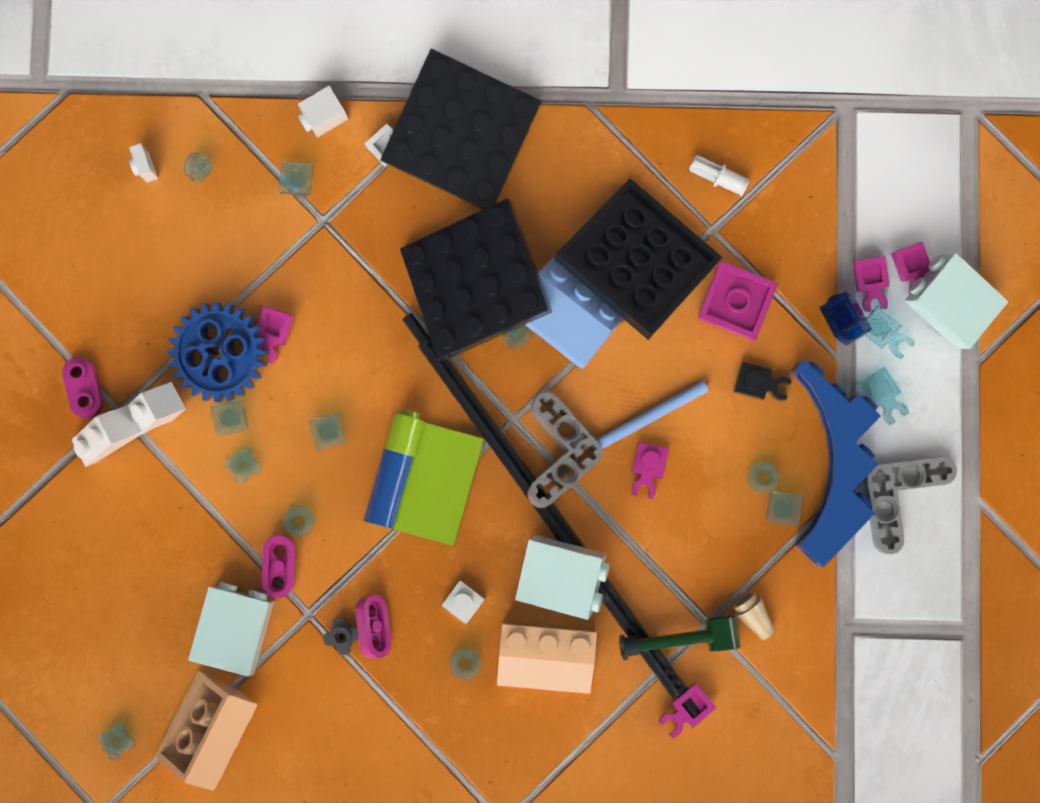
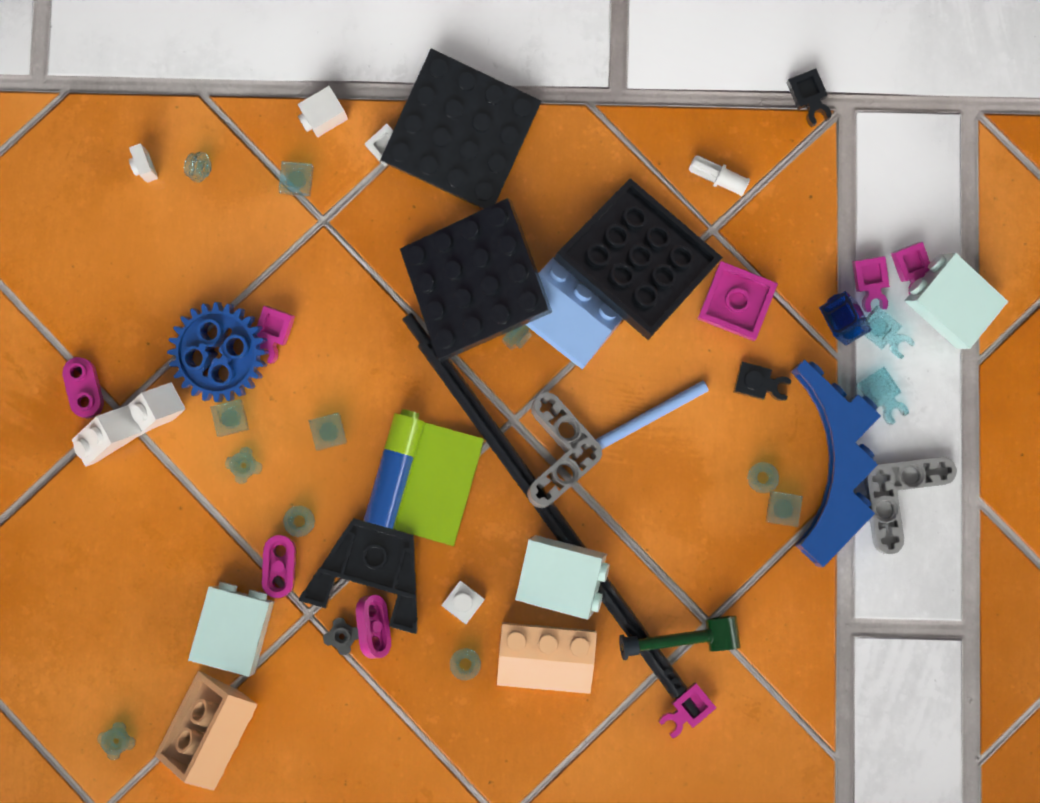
(375, 559): none -> black wing
(649, 464): dark pink plate -> none
(753, 613): tan cone -> none
(809, 92): none -> black plate

